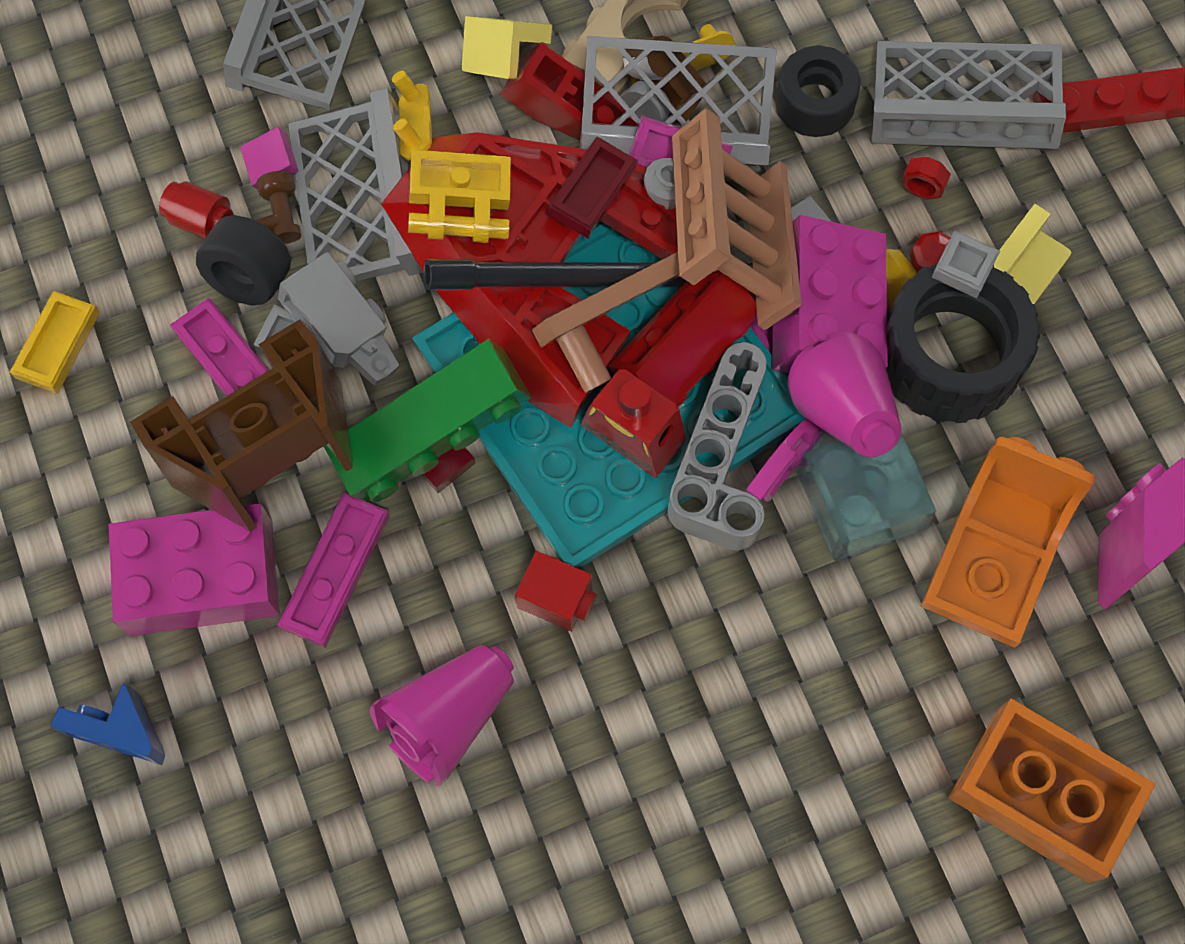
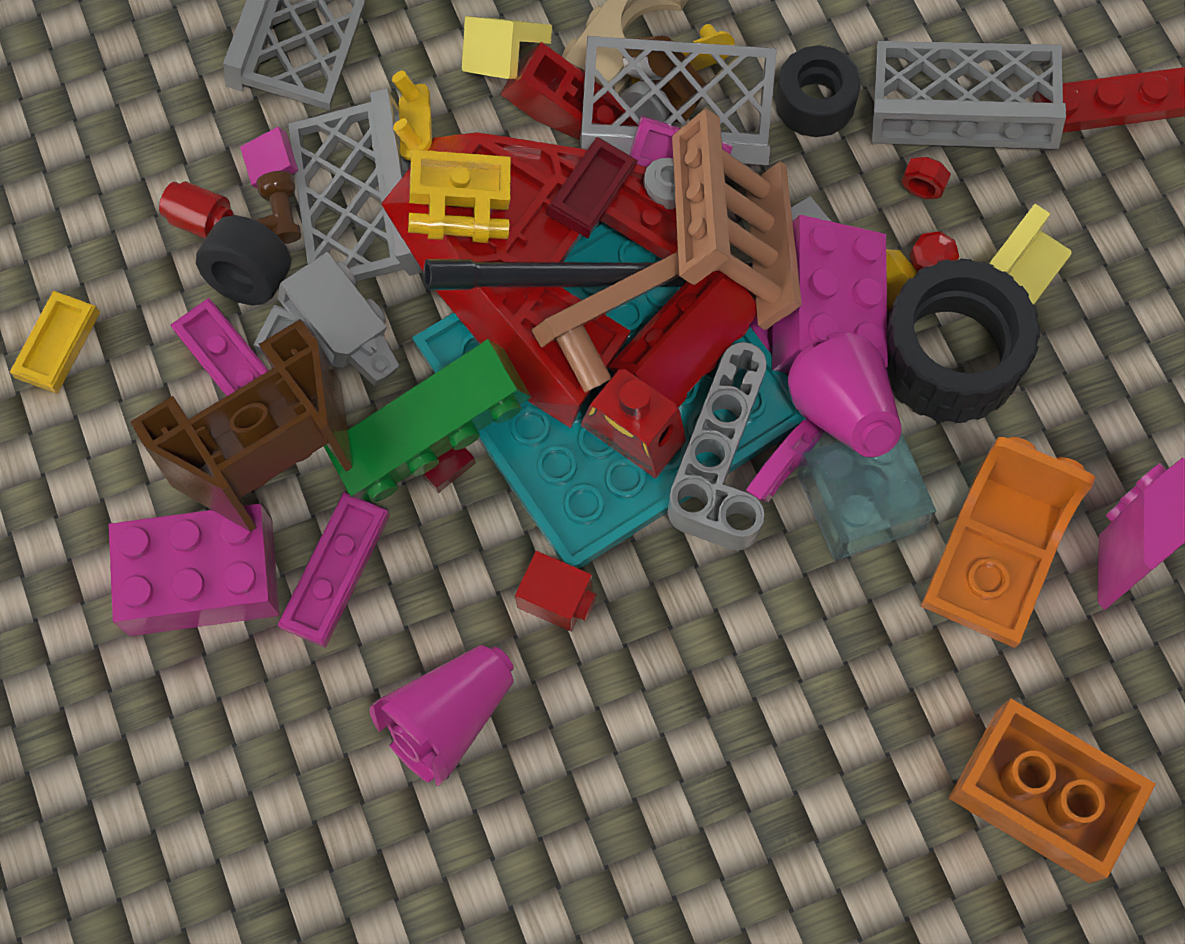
(125, 731): blue slope -> none
(965, 264): light grey tile -> none

